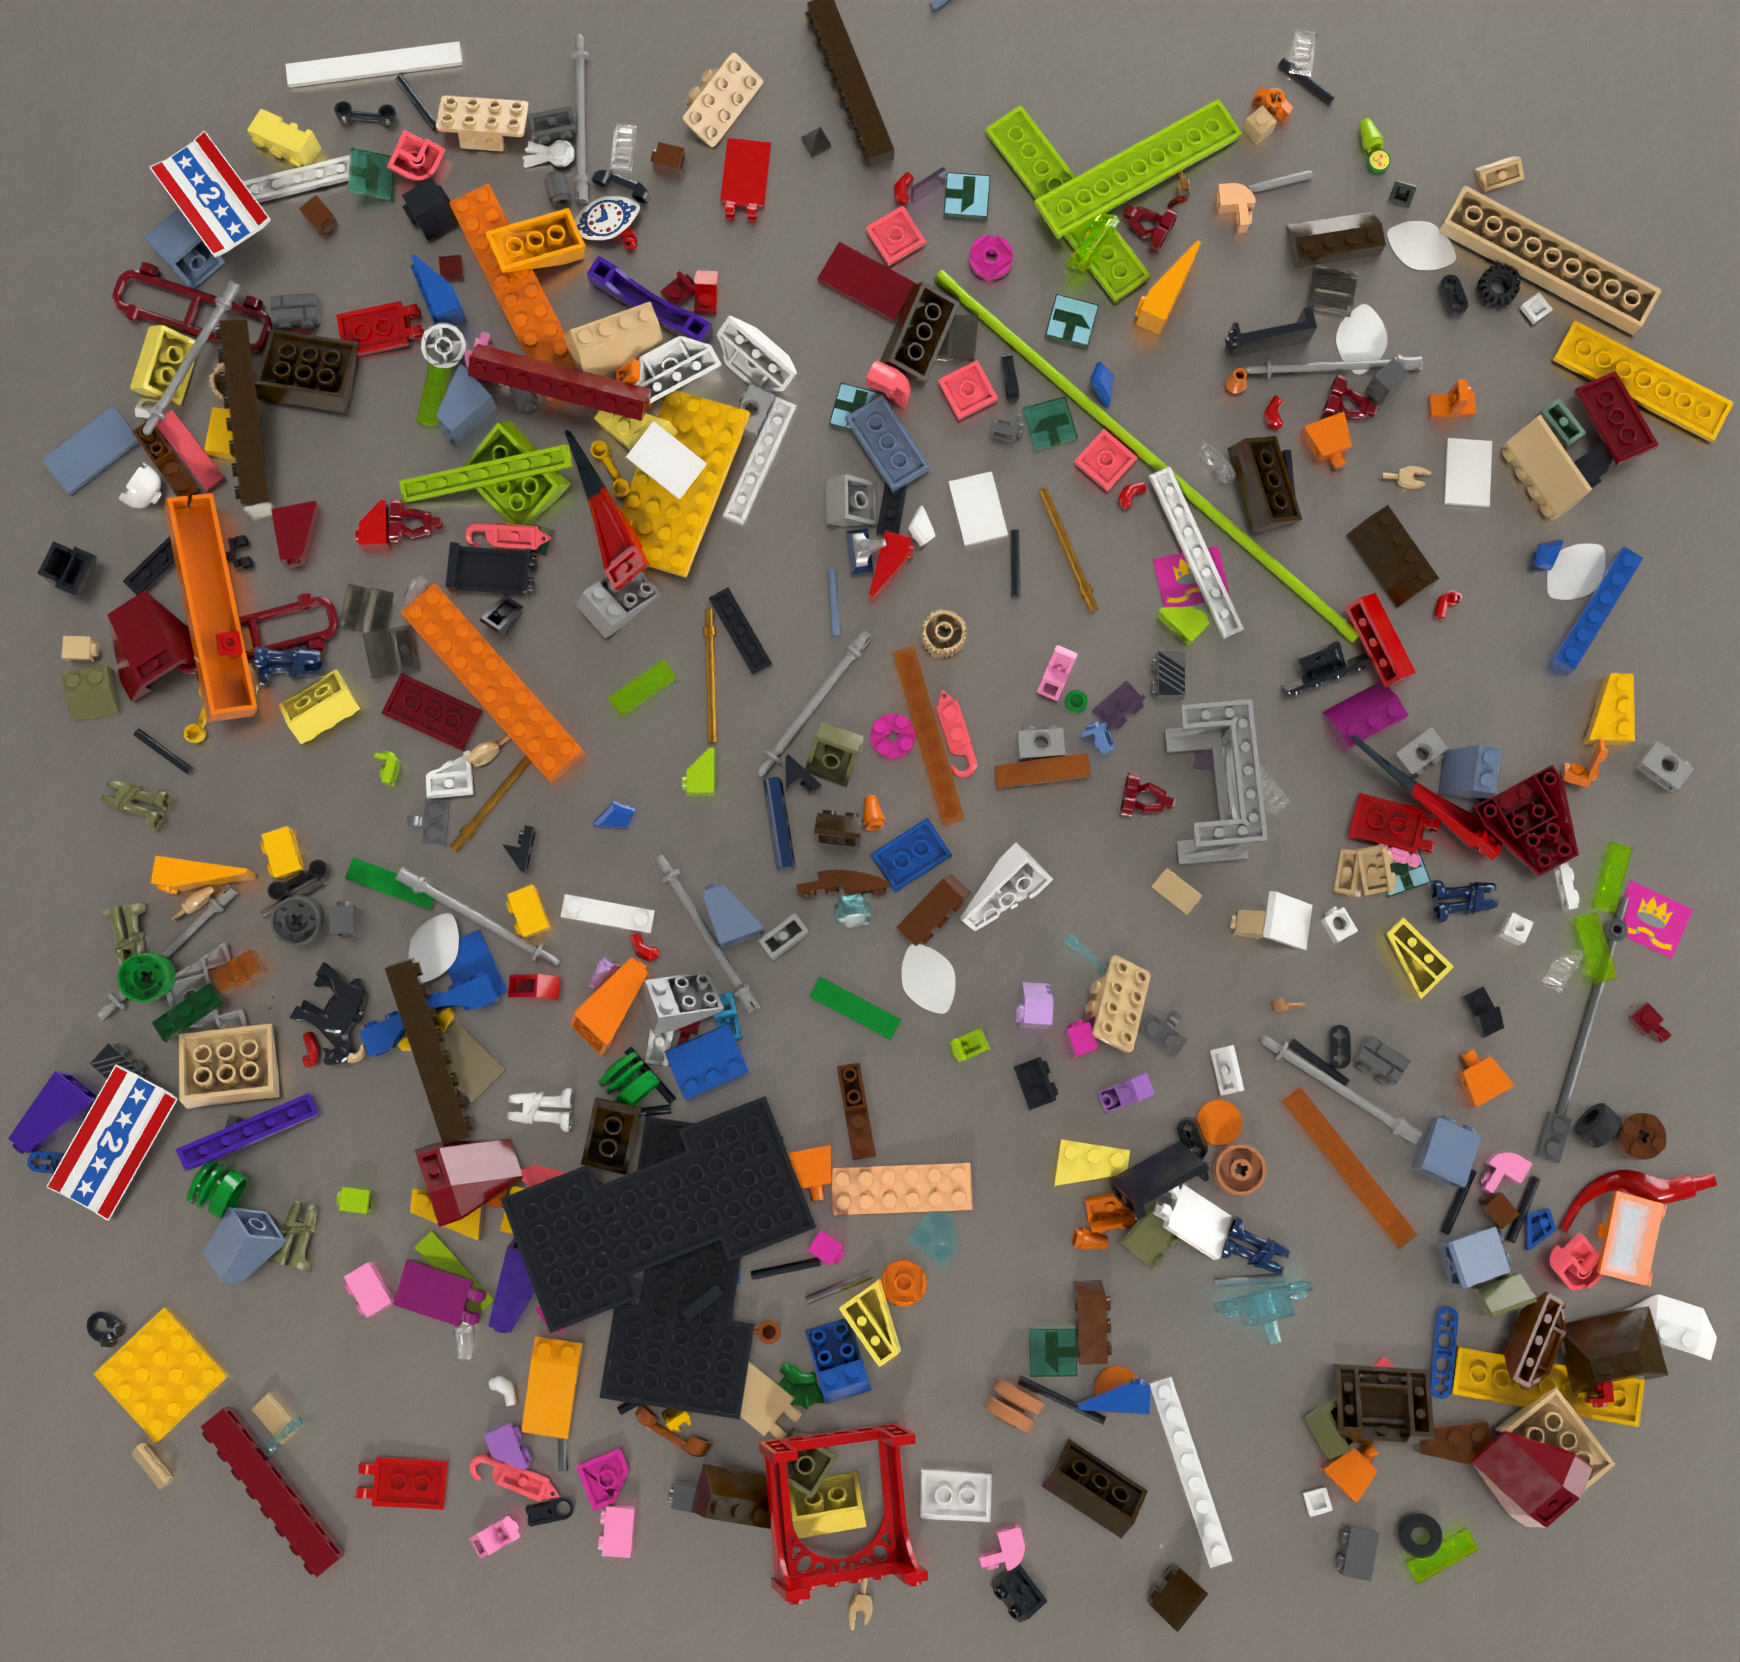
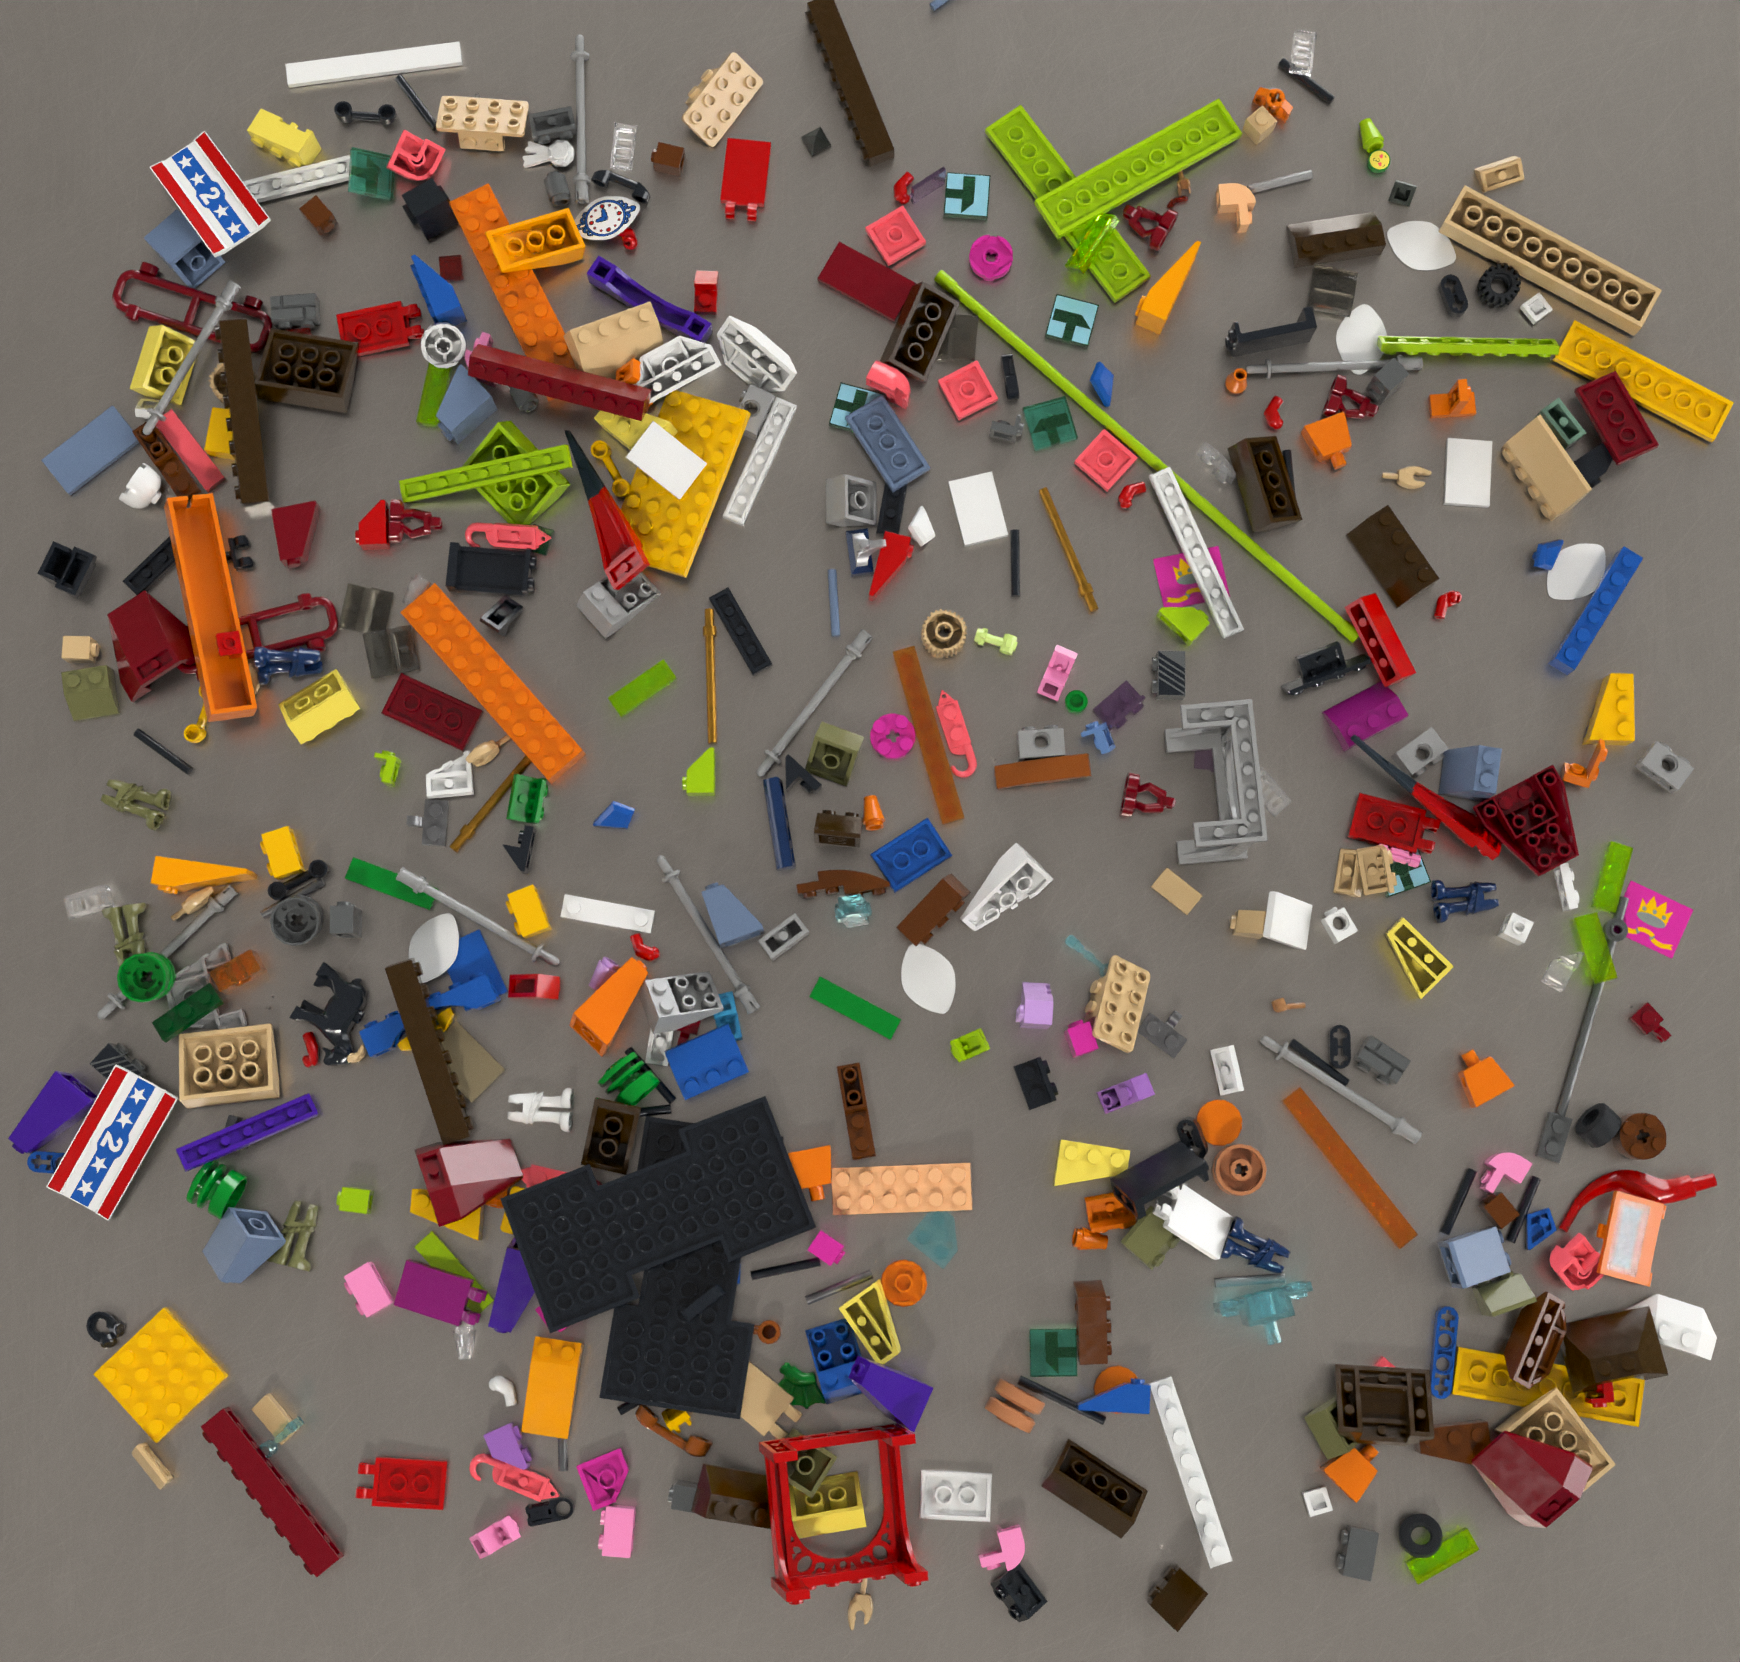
(106, 897): none -> clear slope
(527, 799): none -> green bracket
(679, 289): dark red bracket -> none
(891, 1391): none -> dark purple slope
(1007, 643): none -> yellowish green bar
(1448, 1152): sand blue slope -> none
(1459, 345): none -> lime plate
(1485, 1015): black slope -> none

